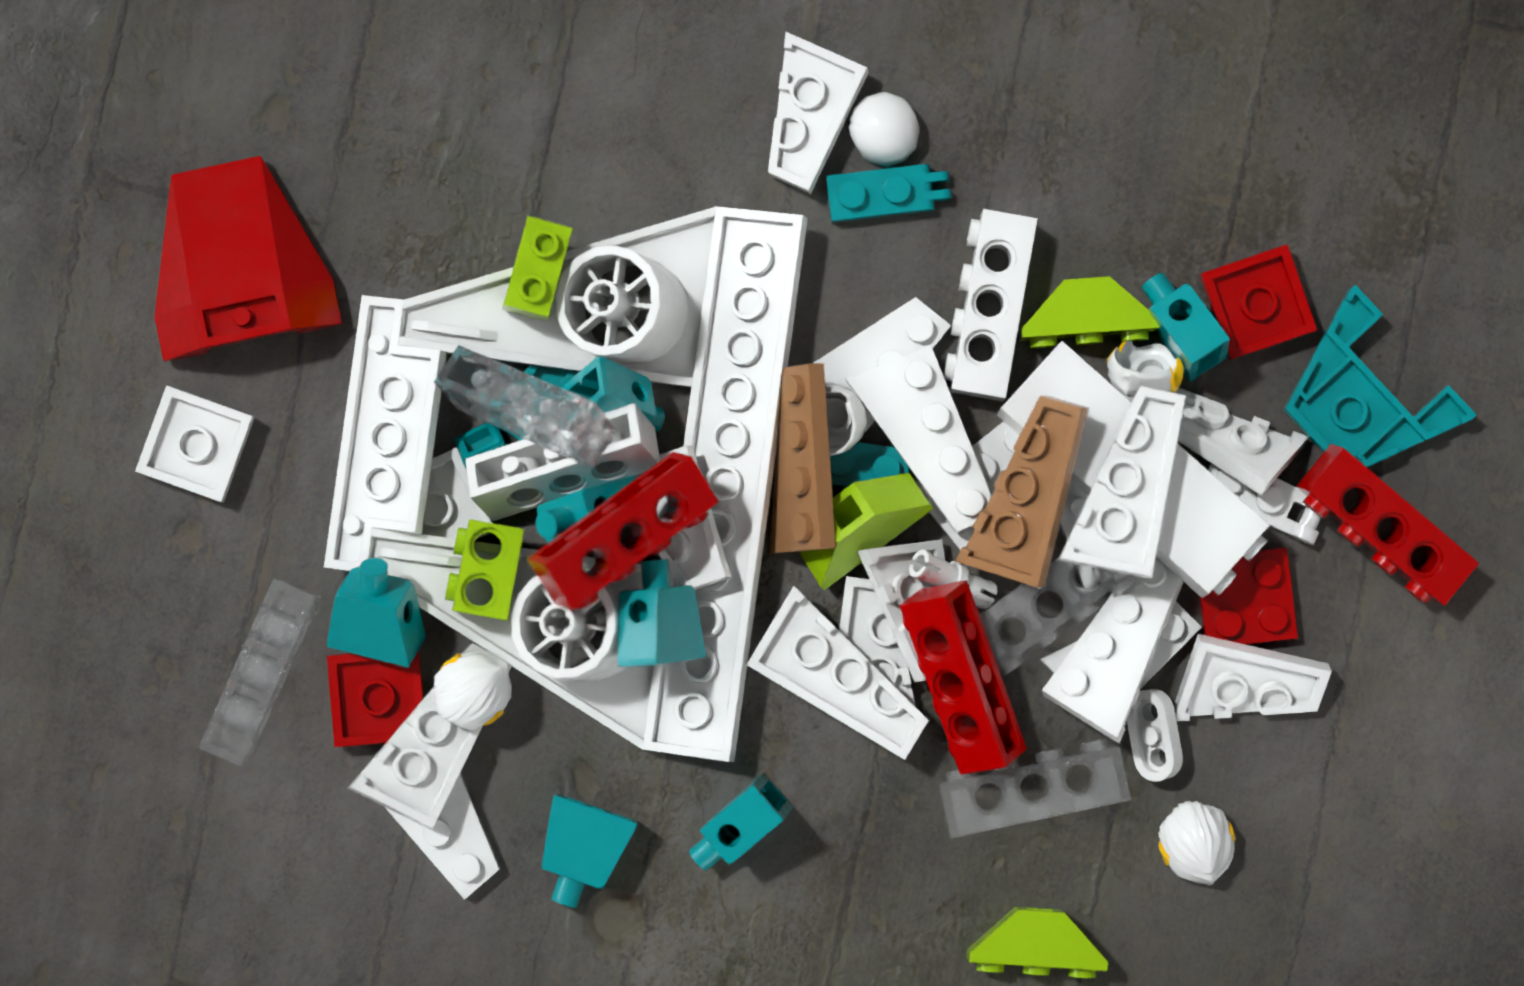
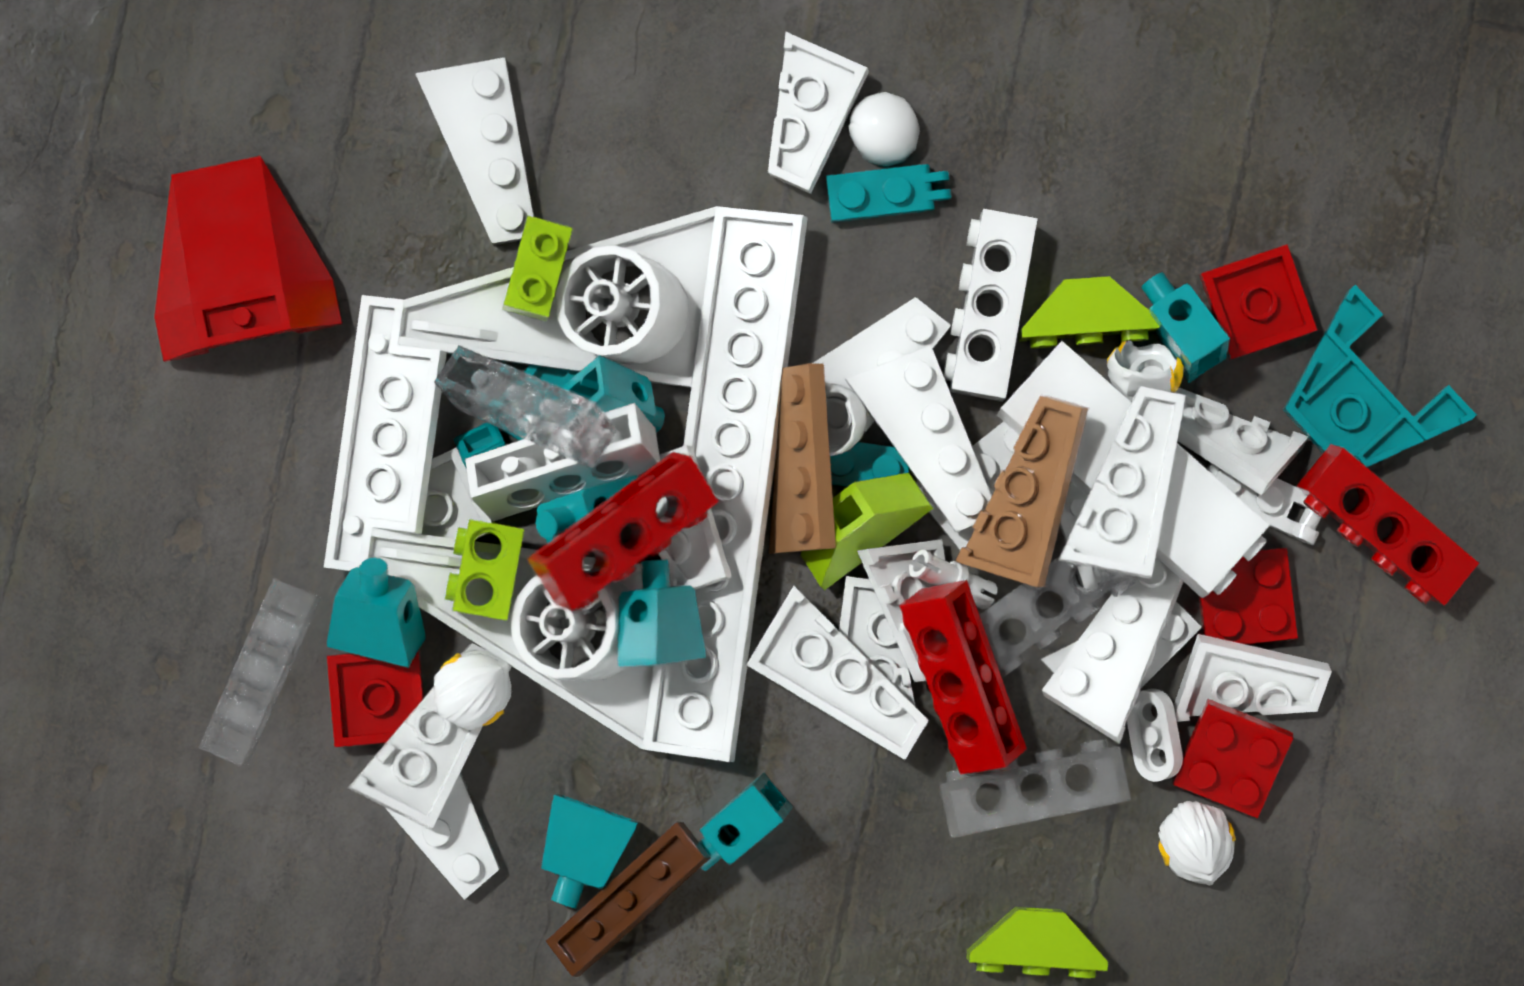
(194, 444): white plate -> none
(482, 132): none -> white wing
(628, 899): none -> reddish brown plate
(1233, 758): none -> red plate

